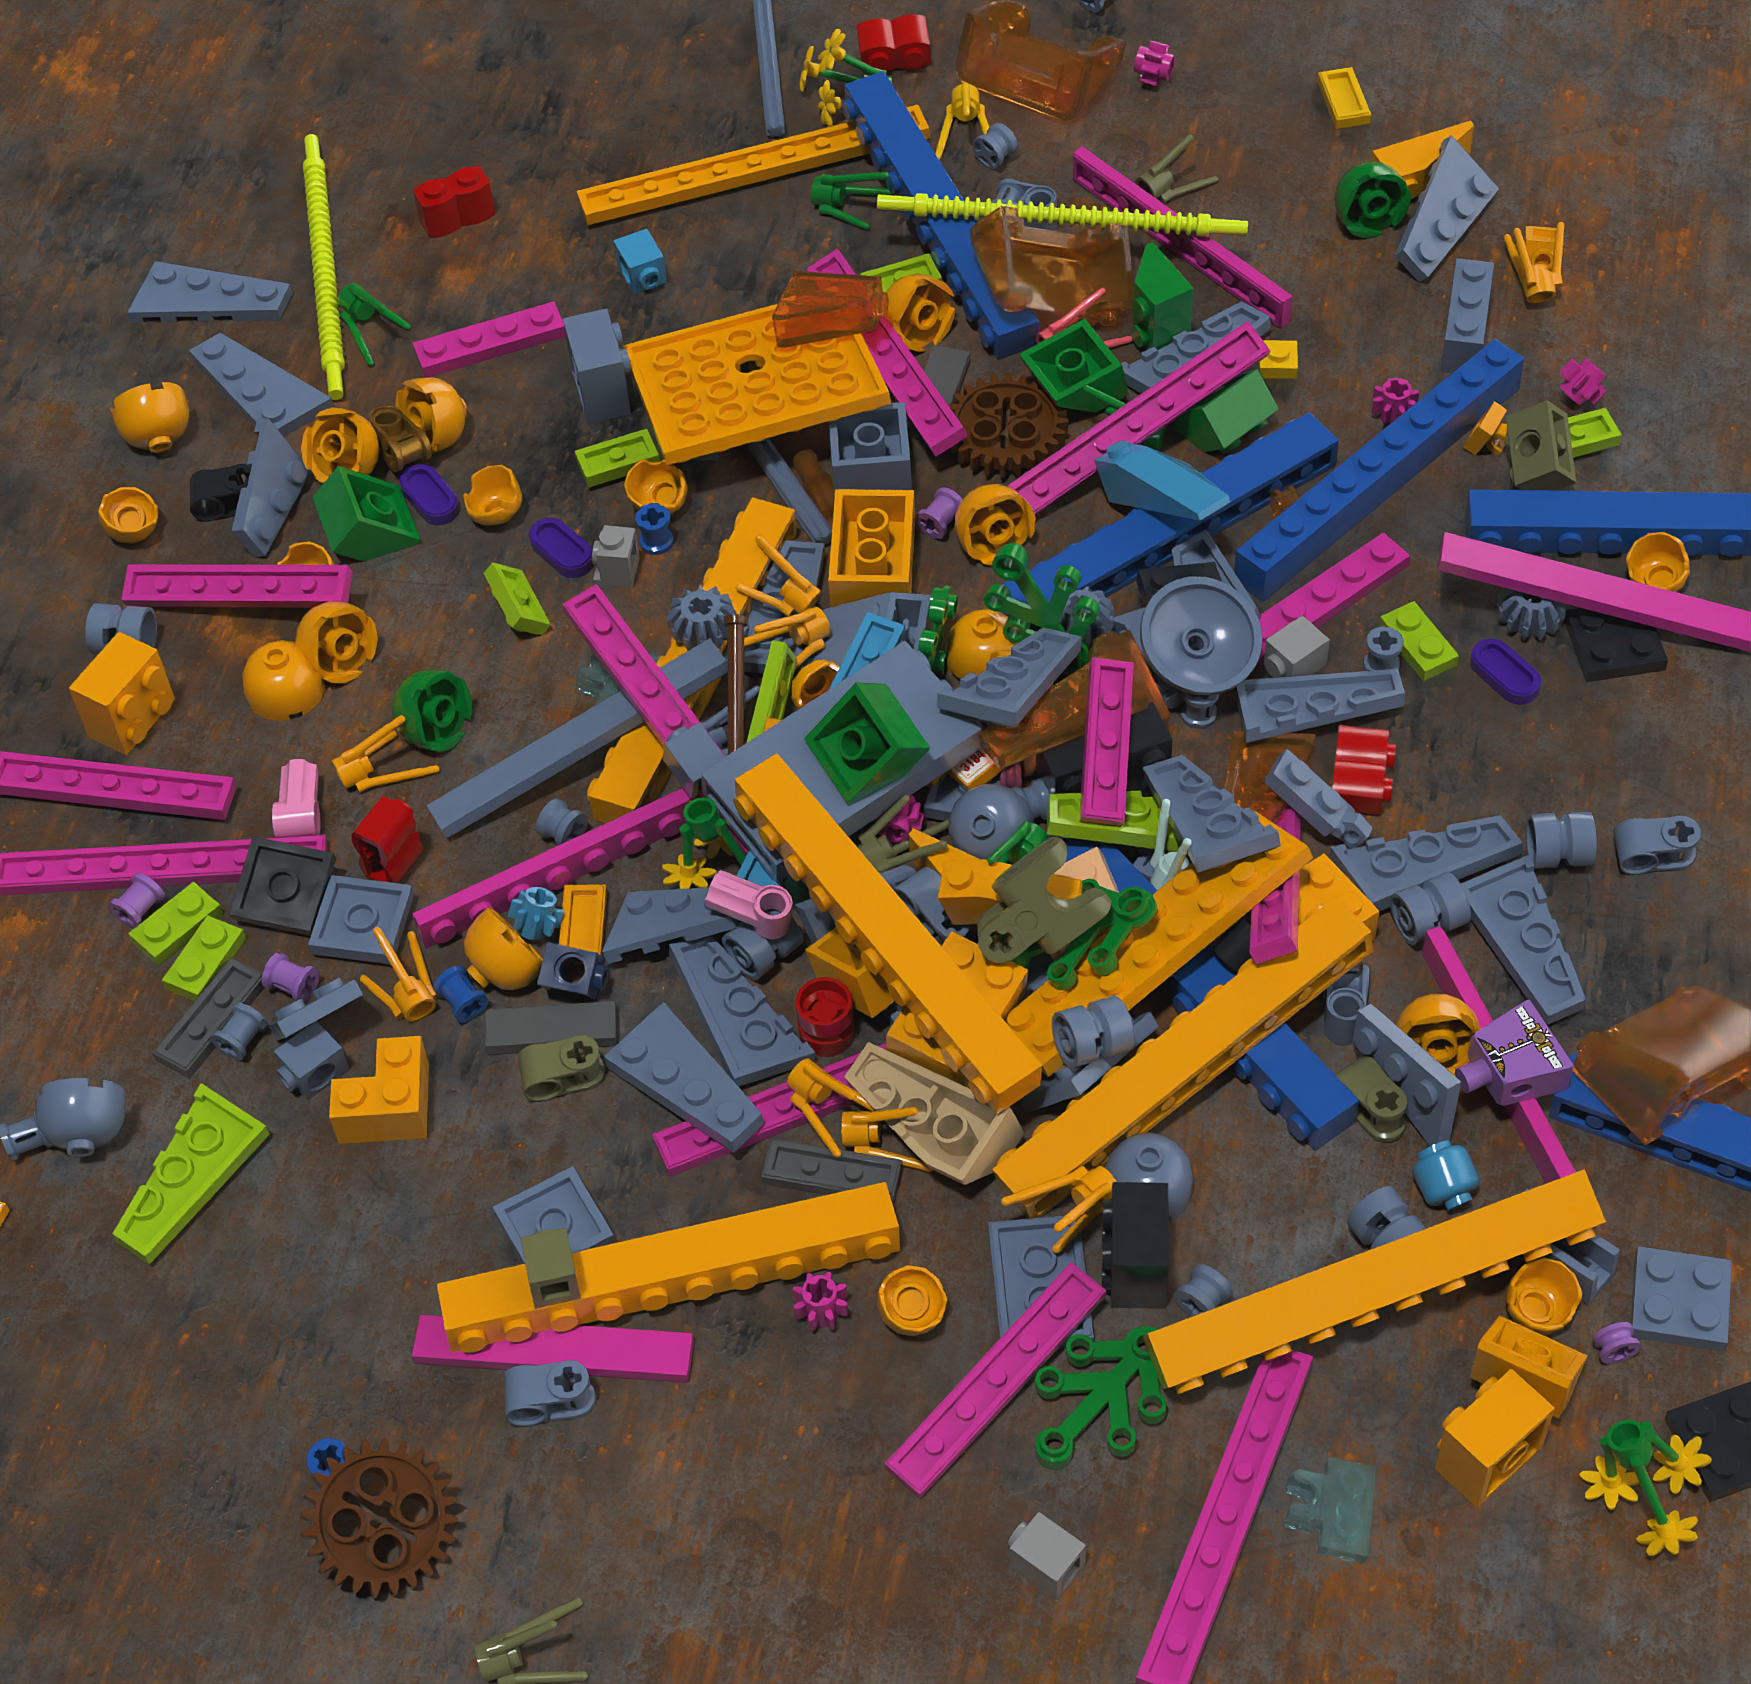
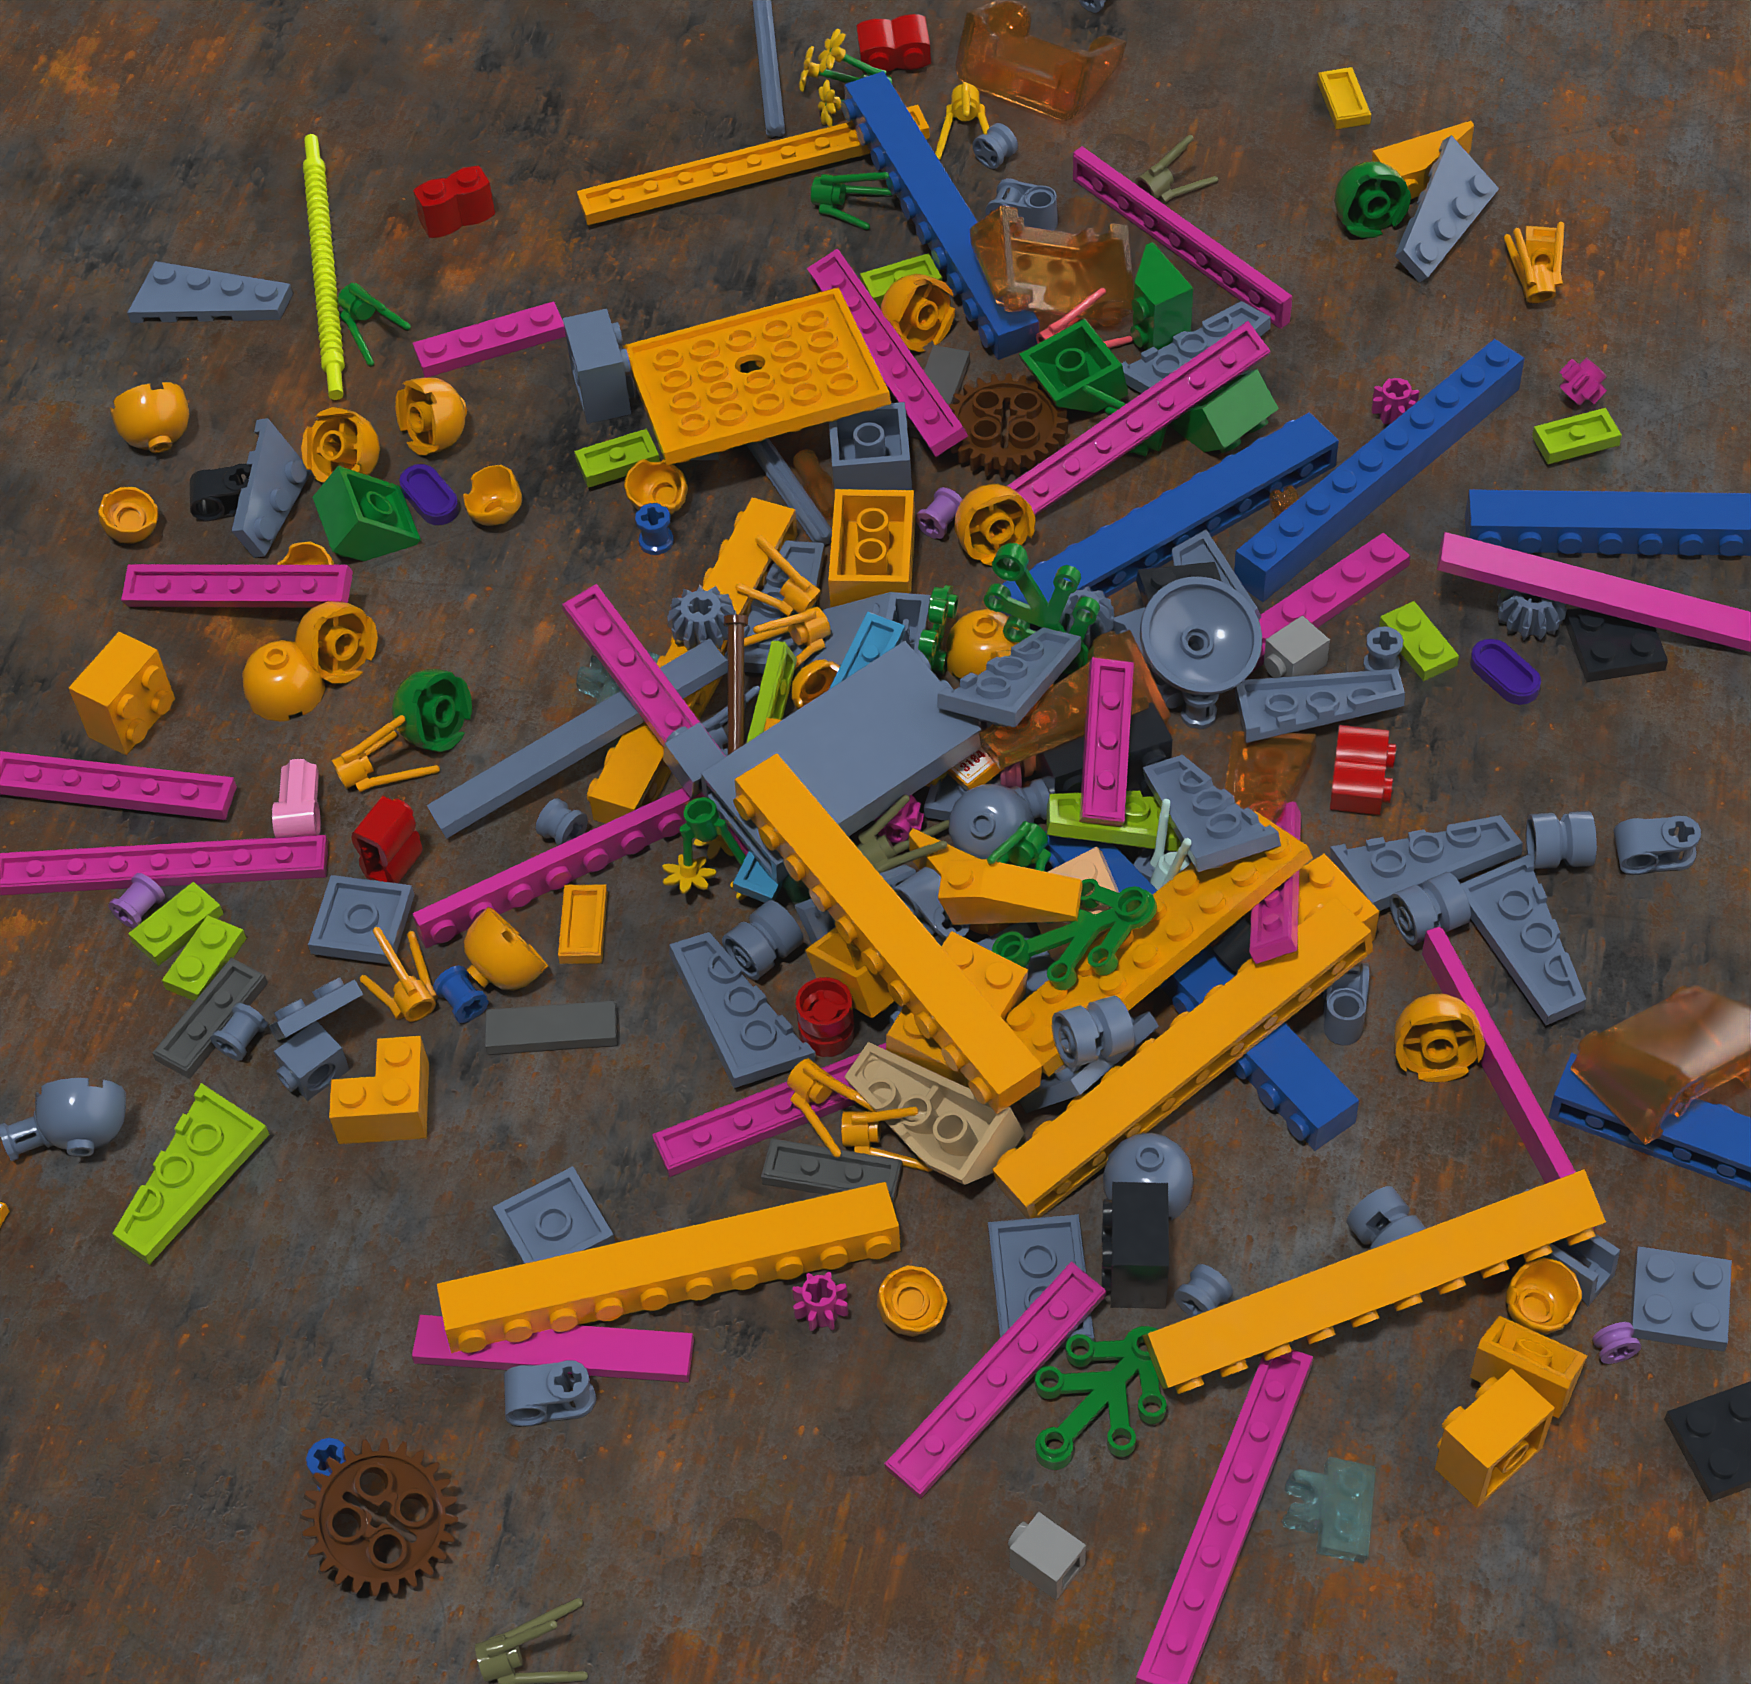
(108, 619): sand blue wheel -> none
(258, 386): sand blue wing -> none
(282, 885): black plate -> none
(290, 977): medium lavender bush -> none
(399, 437): pearl gold piece -> none
(516, 599): lime plate -> none
(535, 913): dark azure gear -> none
(550, 1267): olive brick -> none
(555, 966): dark blue brick -> none
(559, 1067): olive piece -> none
(561, 547): dark purple tile -> none
(616, 557): light grey brick -> none
(640, 261): dark azure brick -> none
(661, 916): sand blue wing -> none
(682, 1076): sand blue wing -> none
(748, 901): bright pink piece -> none
(828, 307): clear orange slope -> none
(866, 741): green slope -> none
(1032, 912): olive piece -> none
(1088, 1195): light orange plant -> none
(1154, 63): dark pink gear -> none
(1157, 482): dark azure wedge -> none
(1202, 224): neon yellow hose -> none
(1281, 362): yellow plate -> none
(1316, 800): sand blue hinge -> none
(1379, 1098): olive piece -> none
(1428, 1085): sand blue wing -> none
(1446, 1175): dark azure head -> none
(1467, 312): sand blue brick -> none
(1488, 431): light orange tile -> none
(1516, 1058): medium lavender torso -> none
(1540, 448): olive brick -> none
(1630, 1447): yellow plant -> none
(1658, 561): light orange hair -> none

